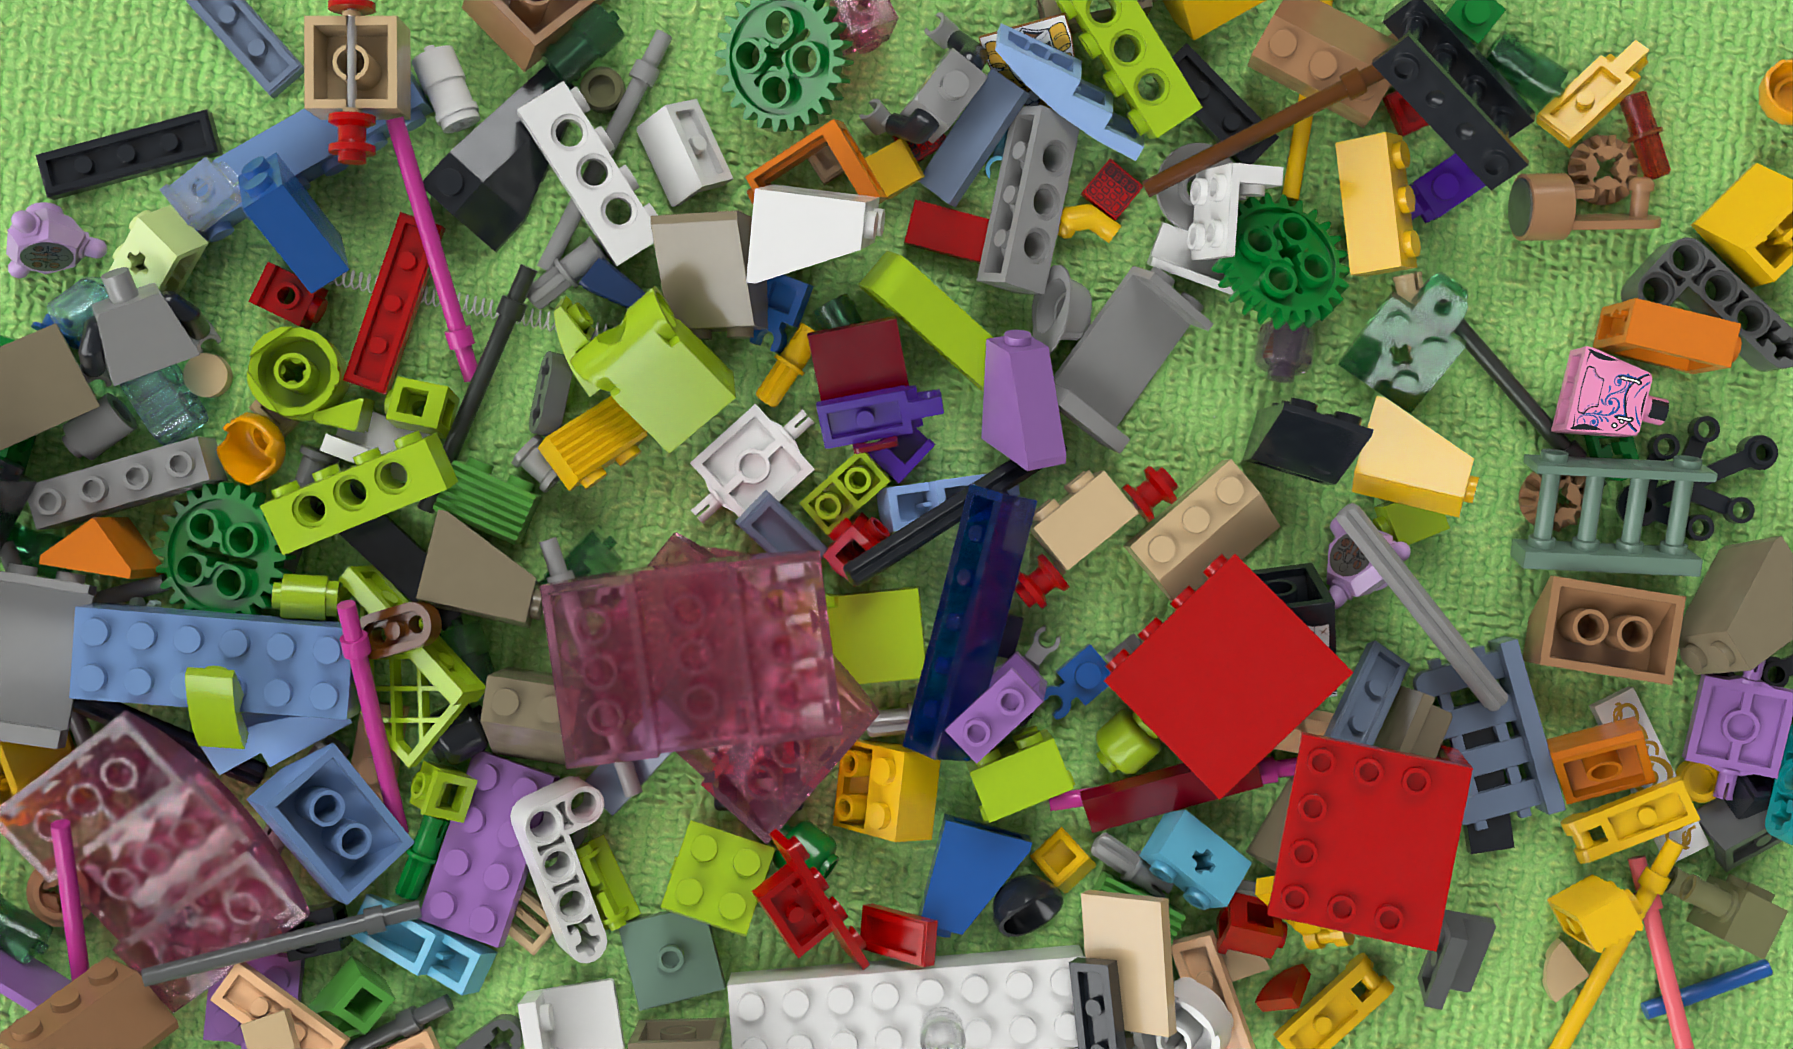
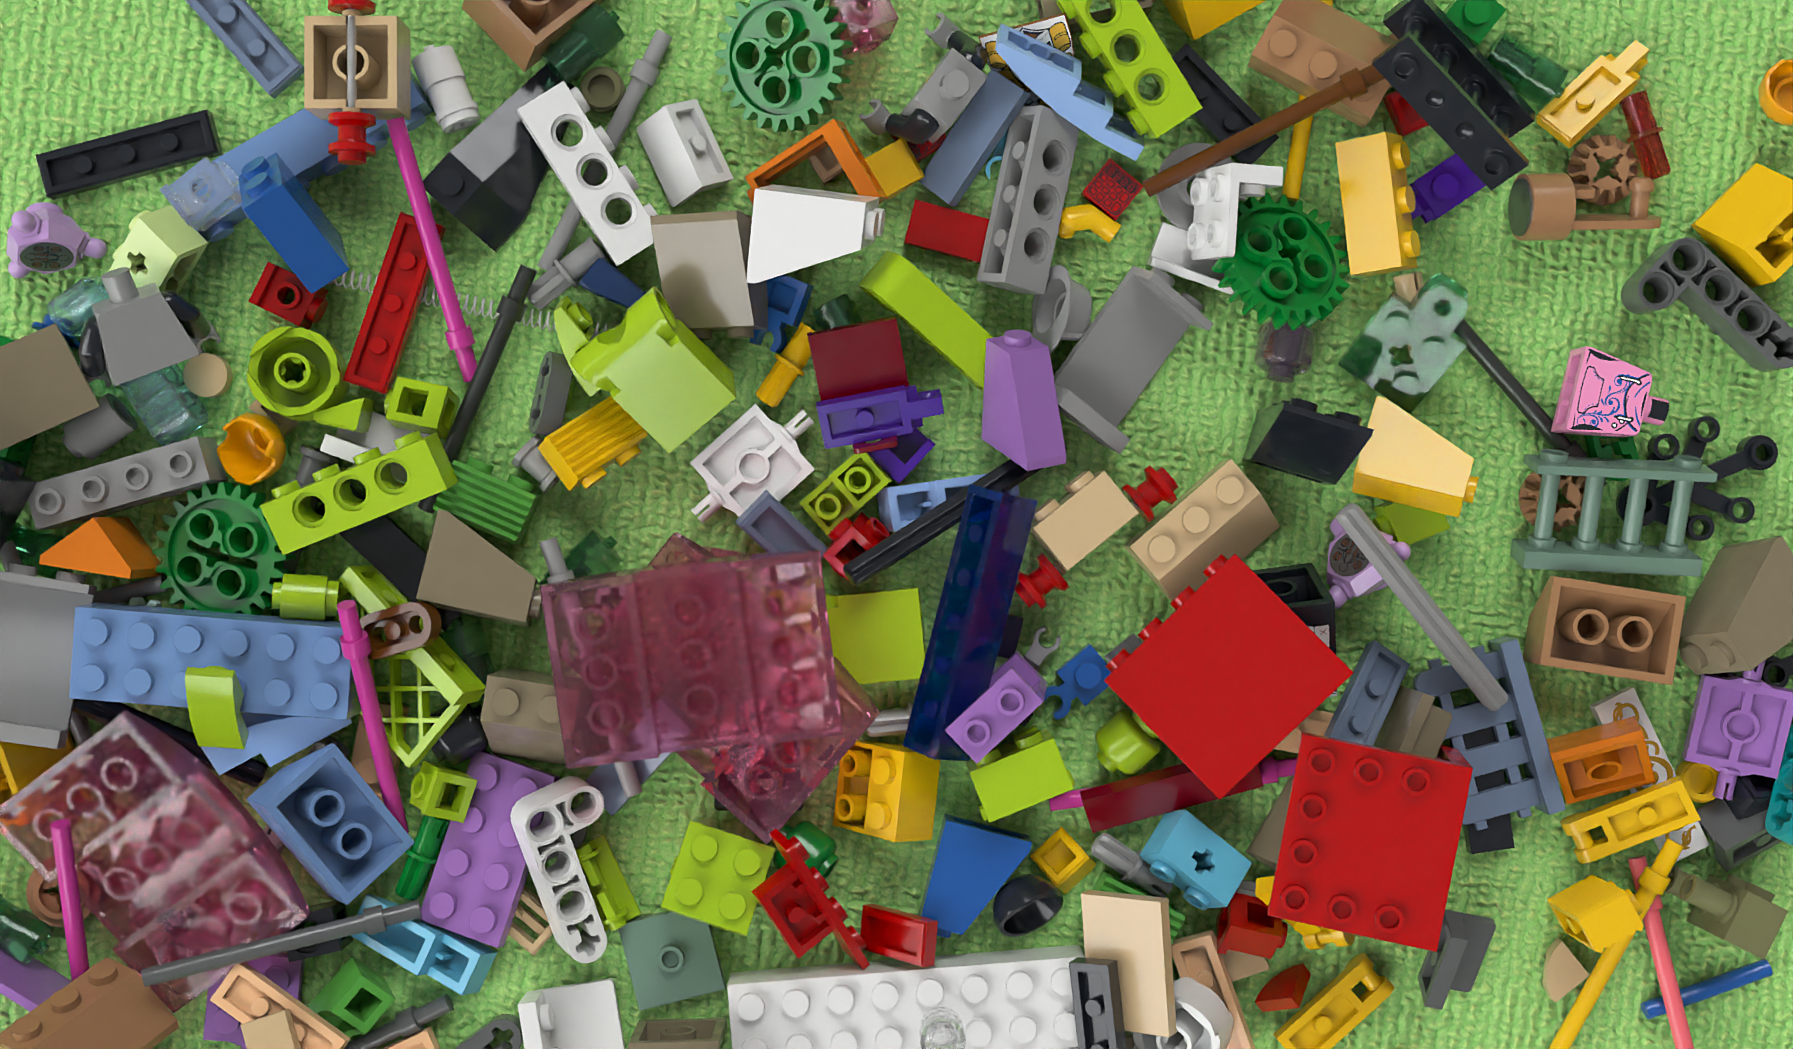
(1667, 336): orange window -> none

